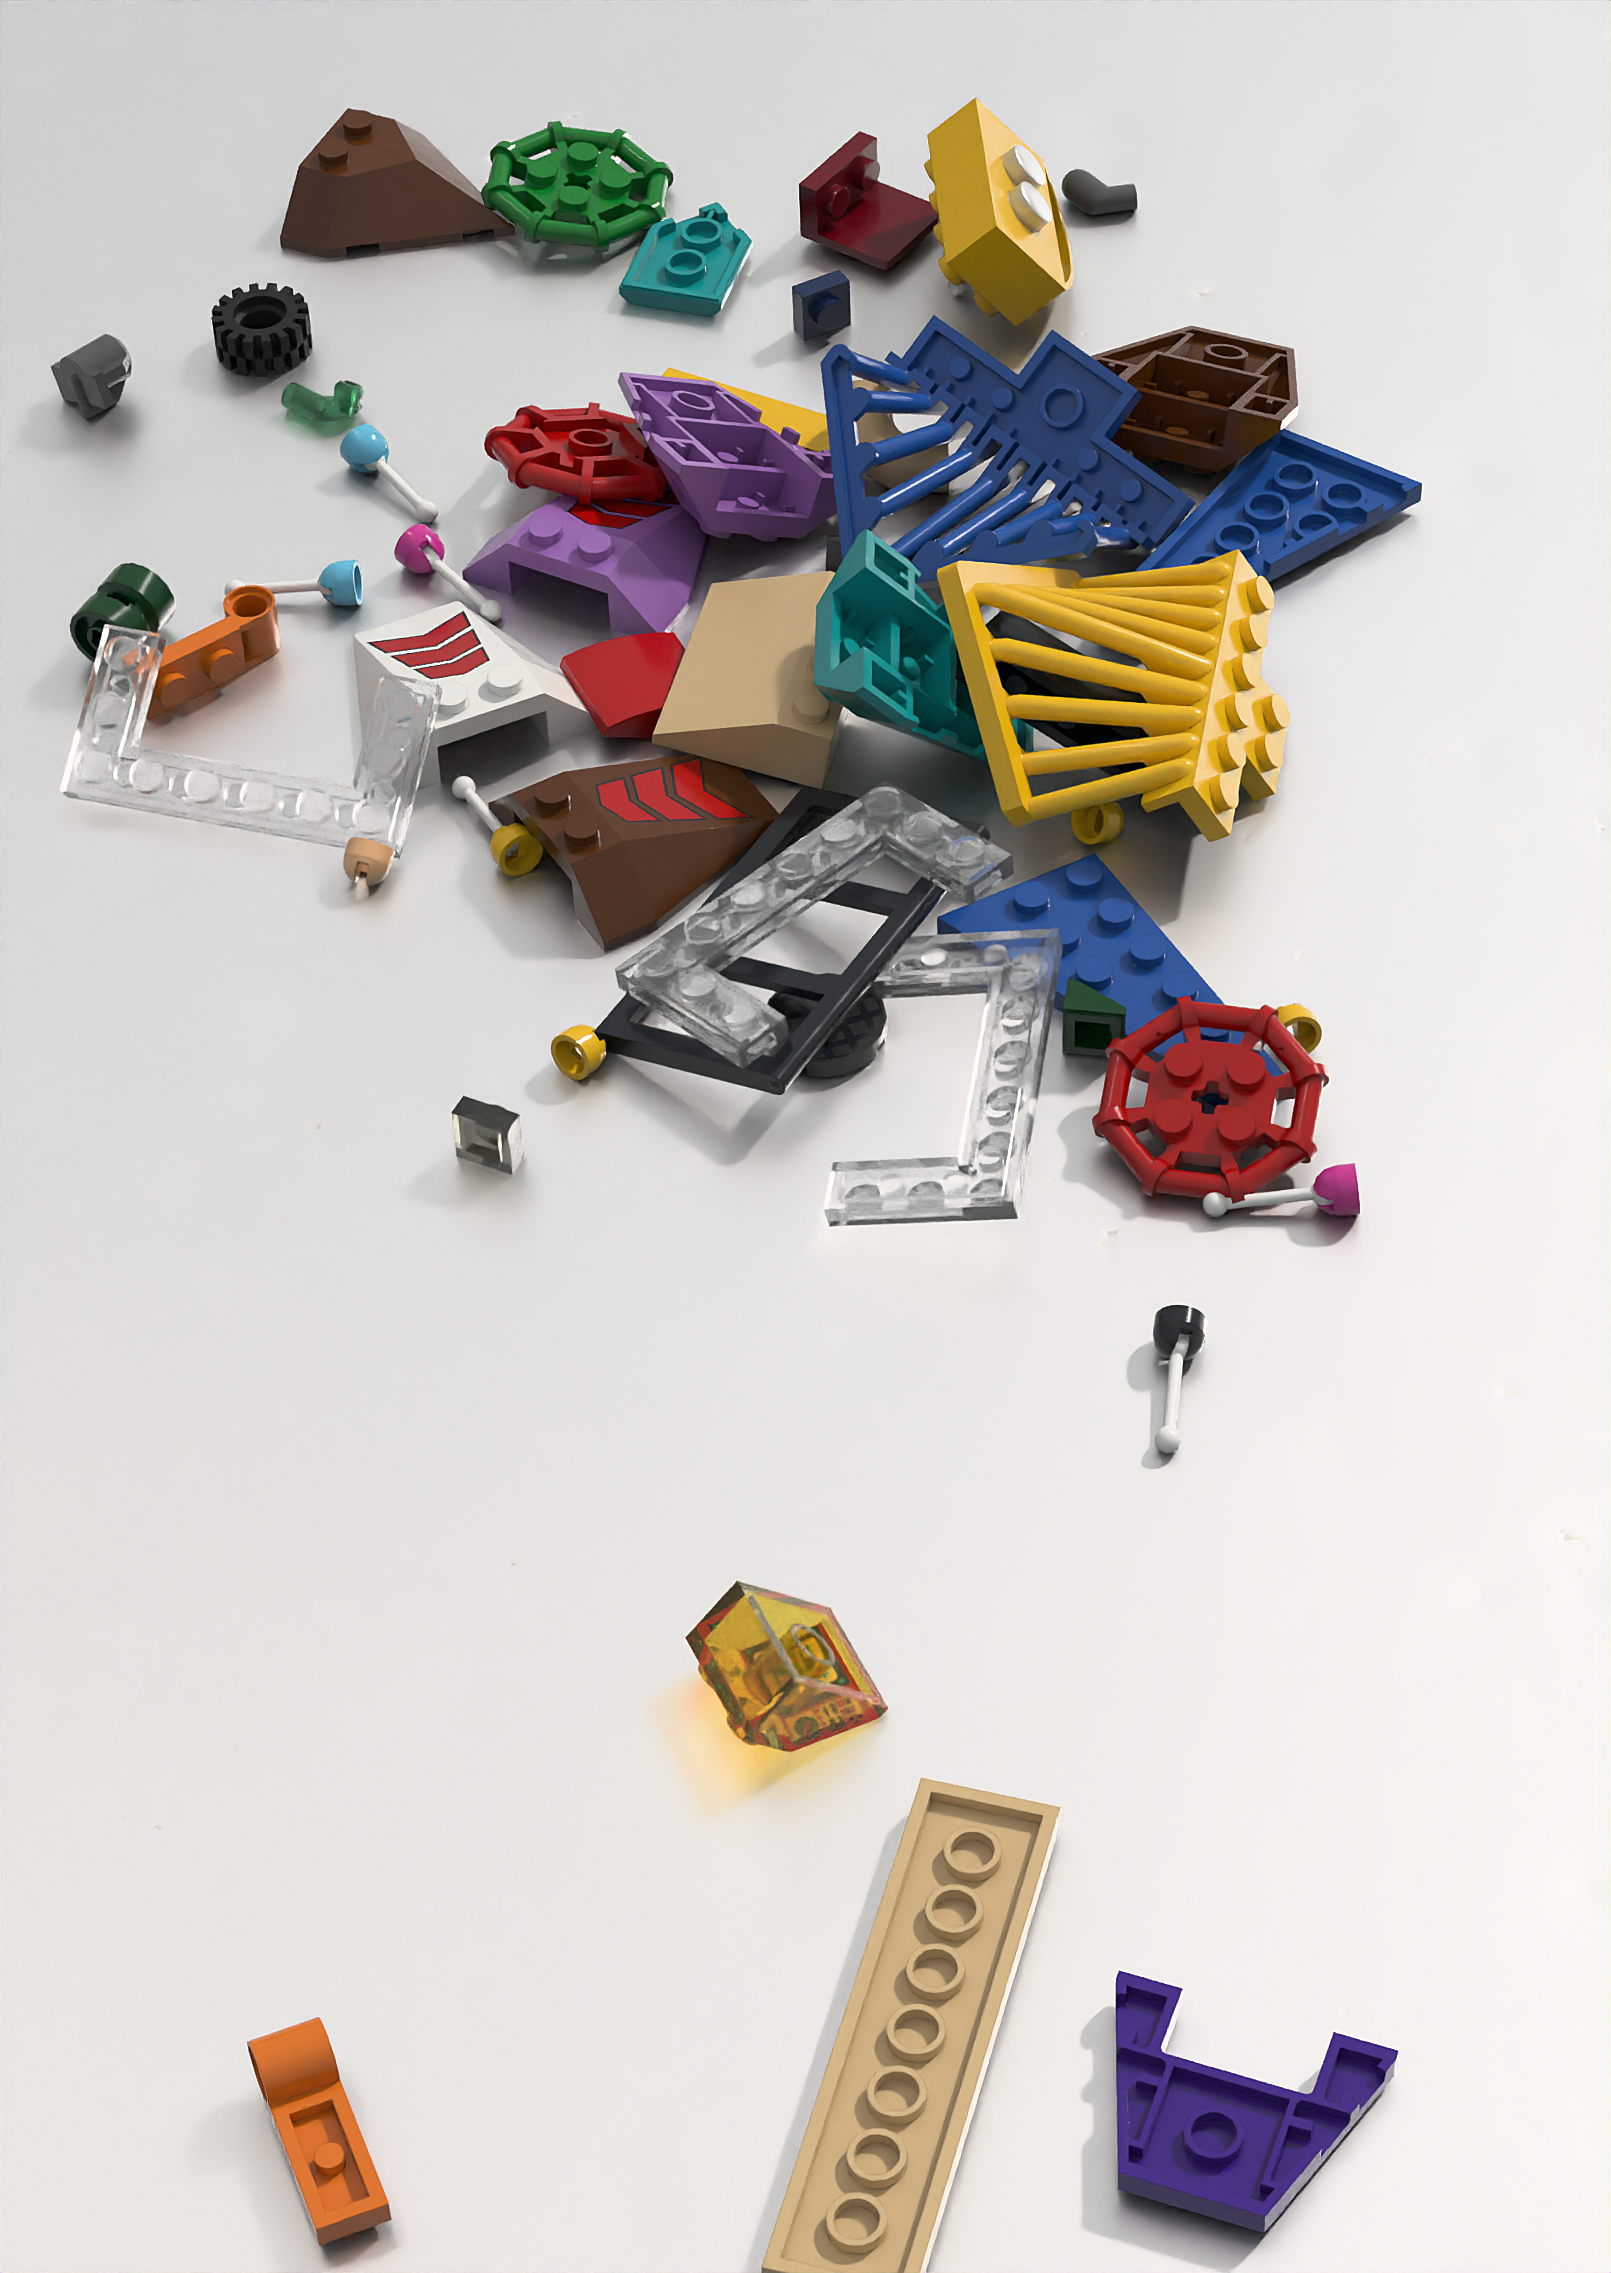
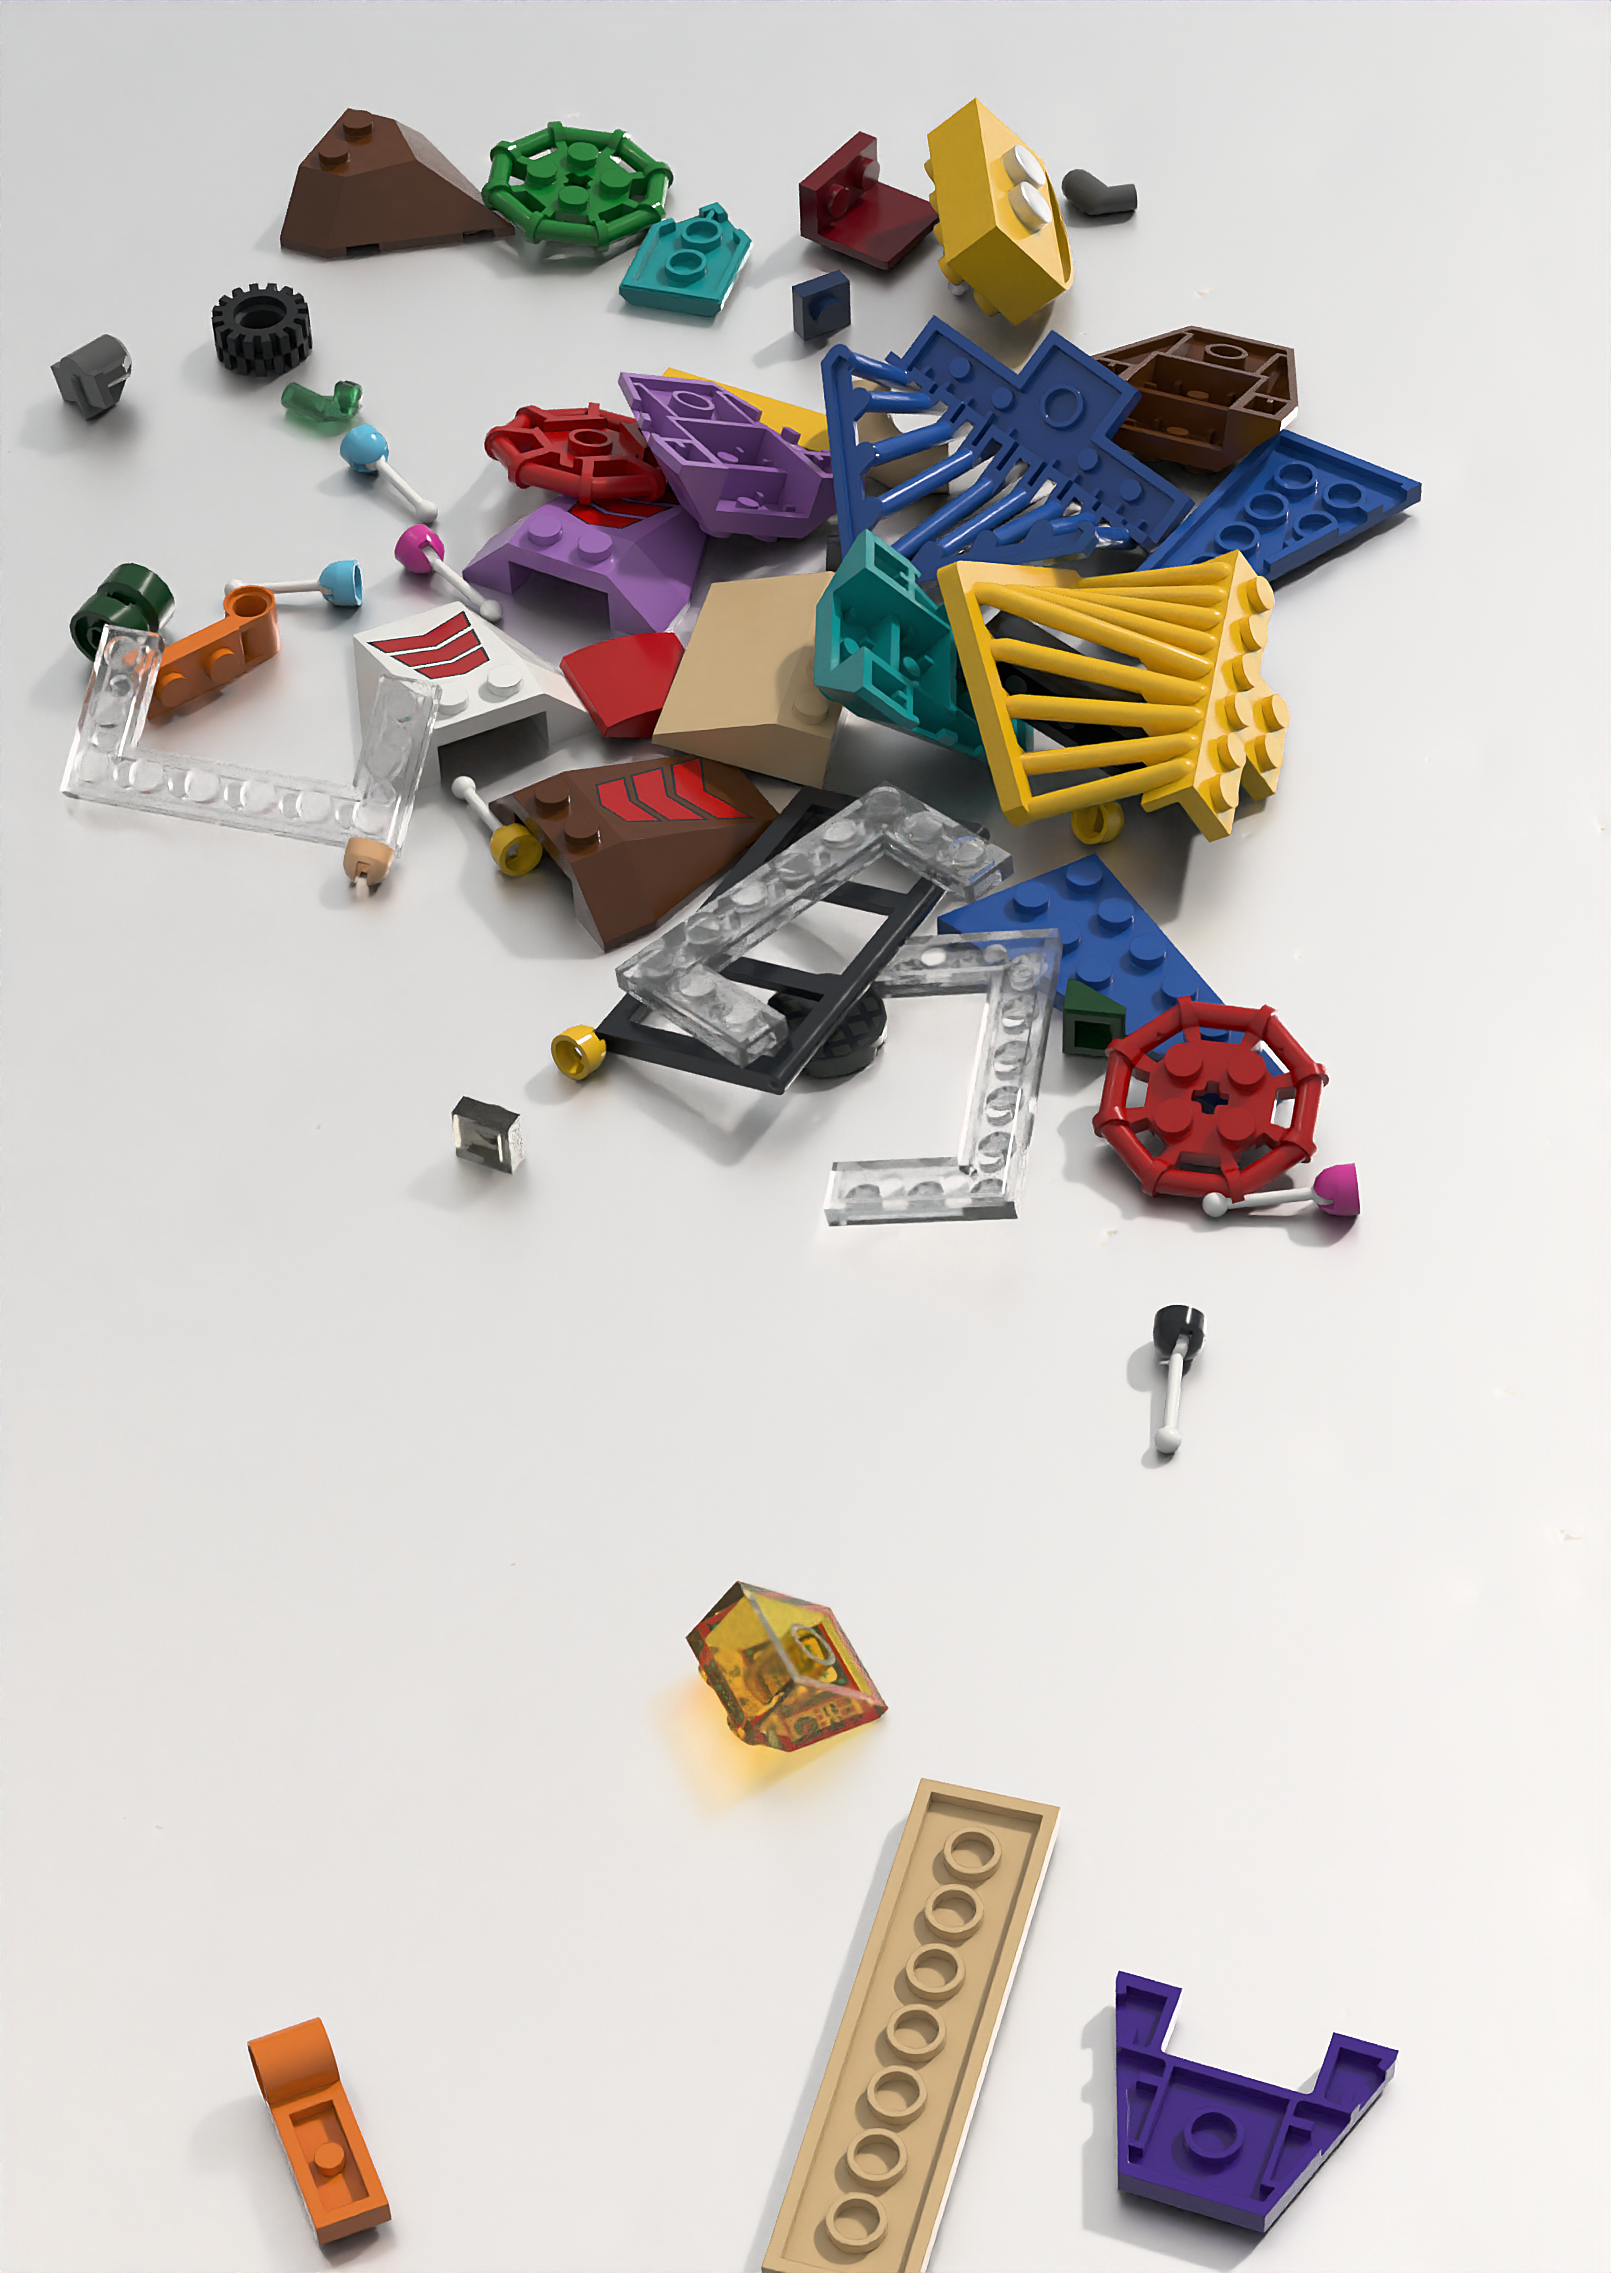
(1304, 1025): yellow hinge -> none

